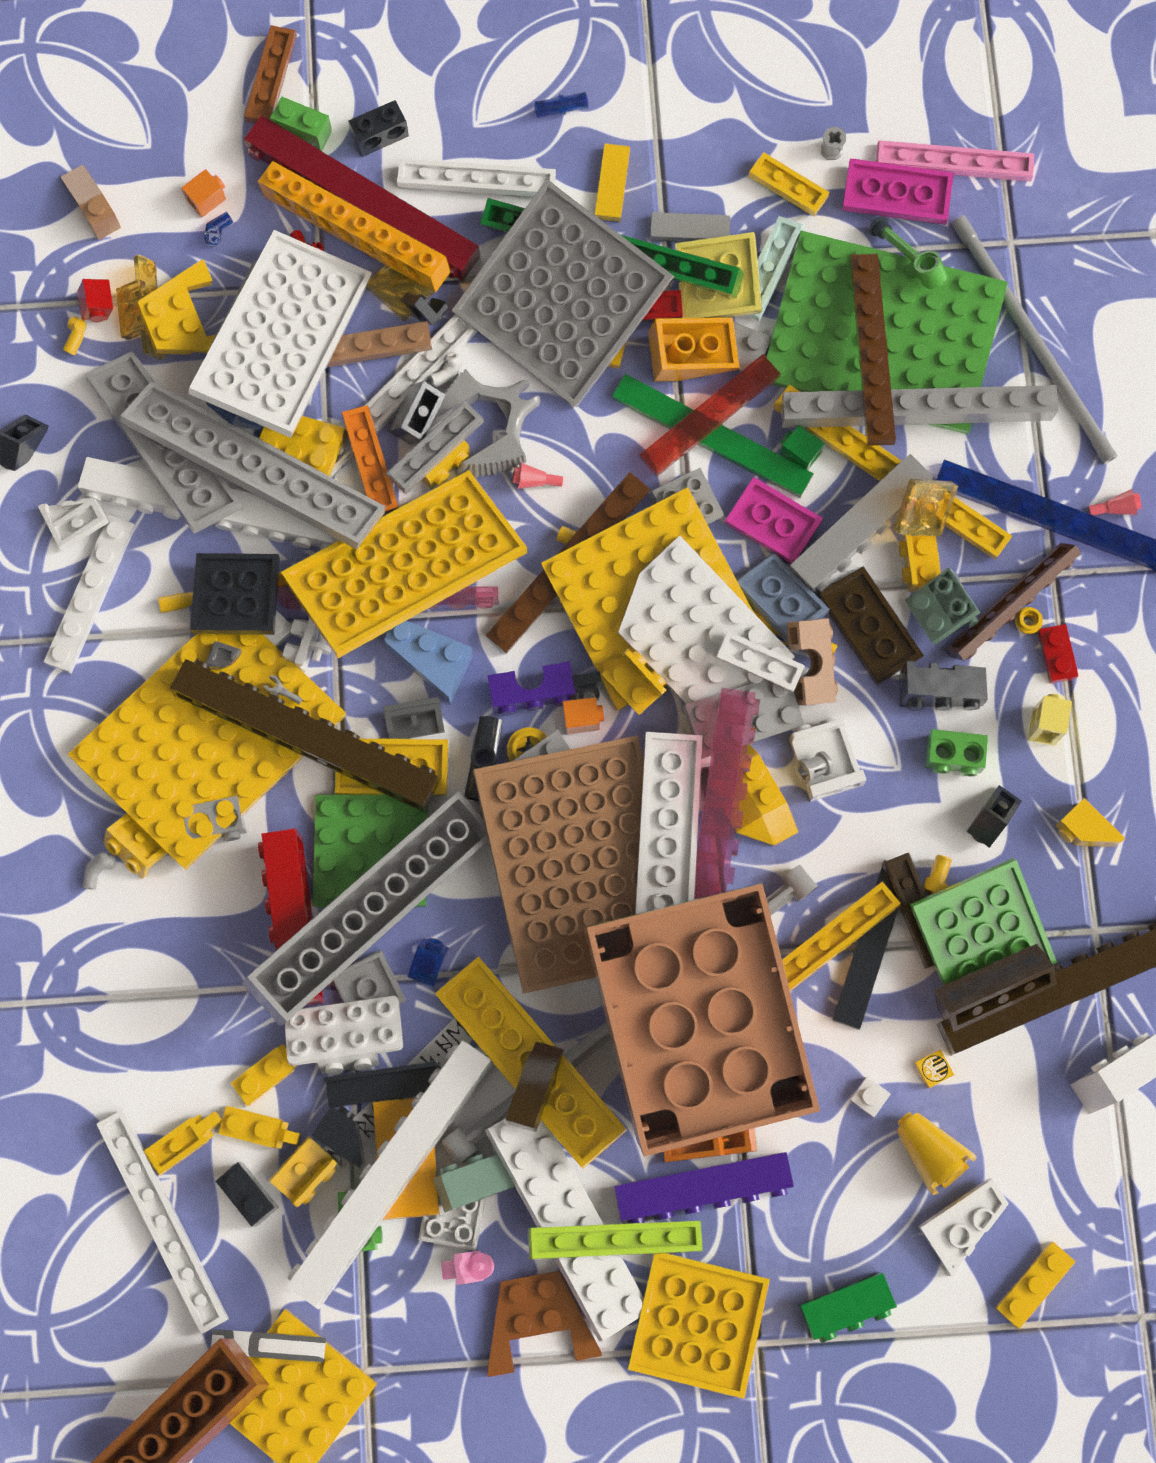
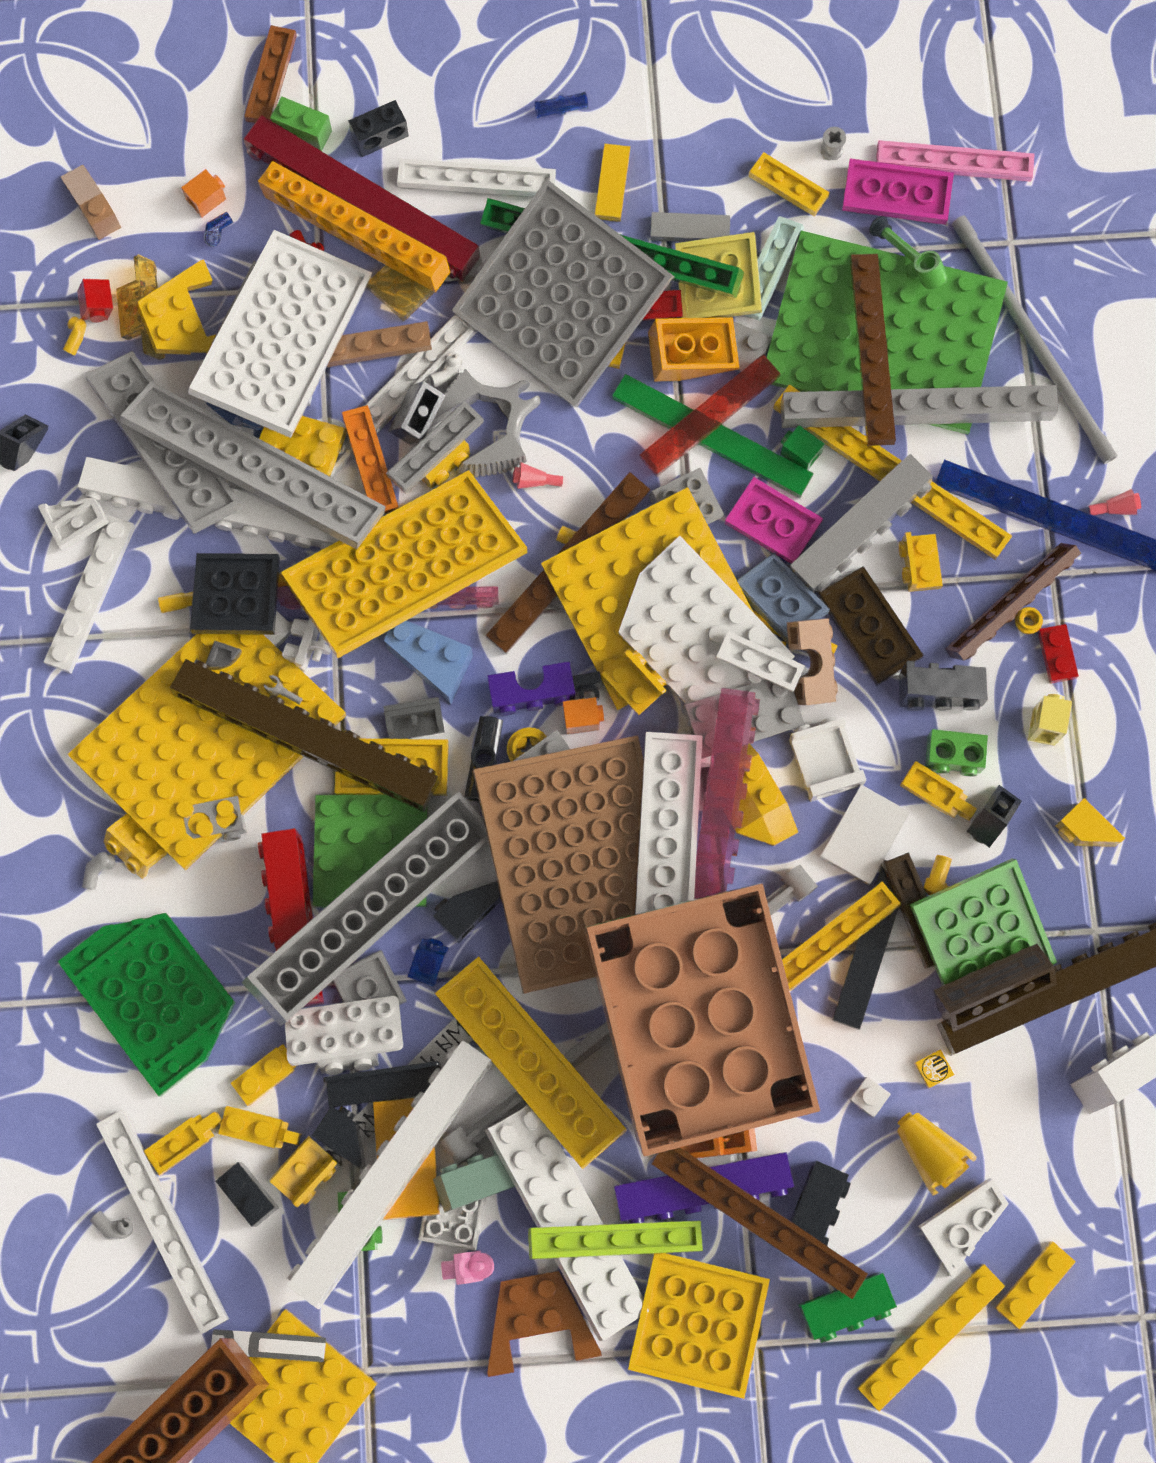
(112, 1229): none -> light grey arm
(152, 996): none -> green plate
(423, 308): black bracket -> none
(467, 909): none -> black slope
(534, 1086): dark brown slope -> none
(761, 1220): none -> reddish brown plate
(814, 767): light grey bush -> none
(819, 1200): none -> black brick
(865, 835): none -> white tile
(925, 507): clear yellow plate -> none
(930, 1337): none -> yellow plate
(937, 792): none -> yellow hinge
(942, 606): sand green plate -> none

